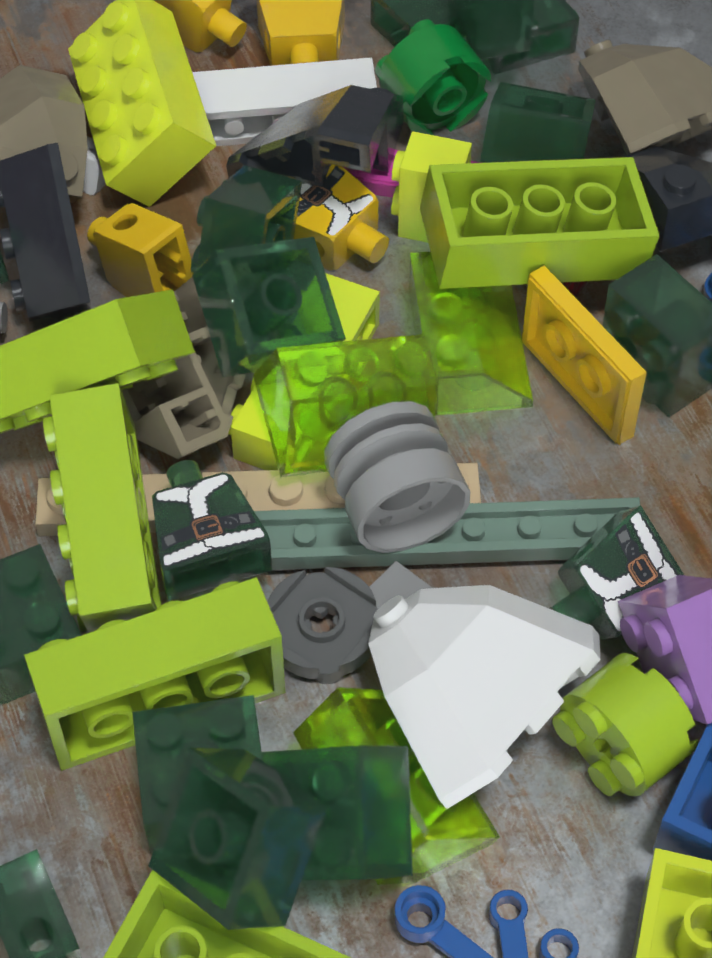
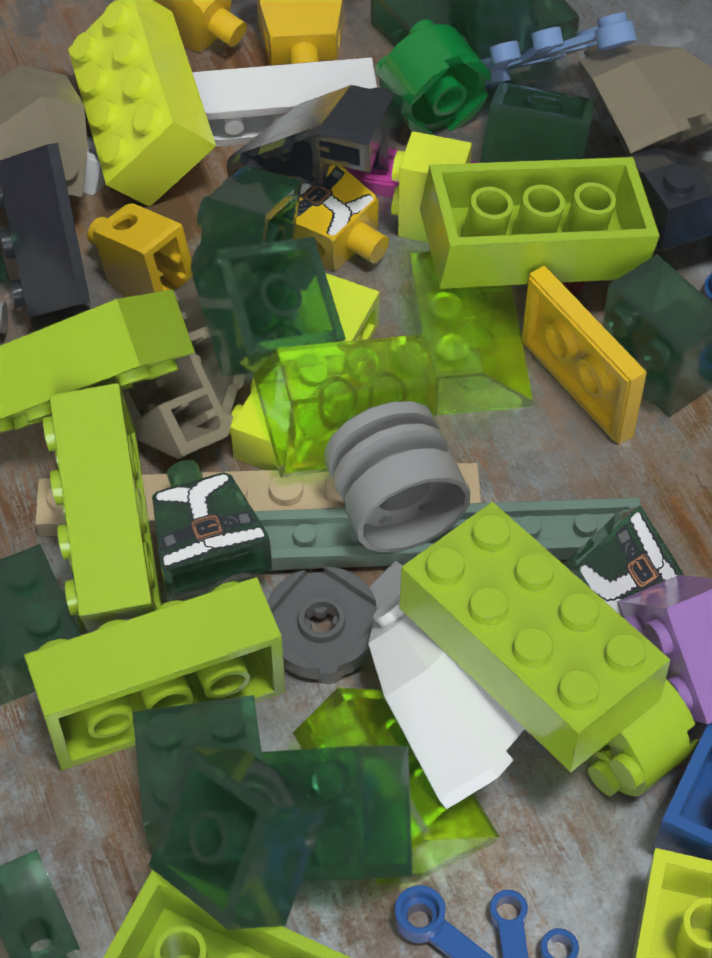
(533, 635): none -> lime brick
(548, 46): none -> medium blue plant

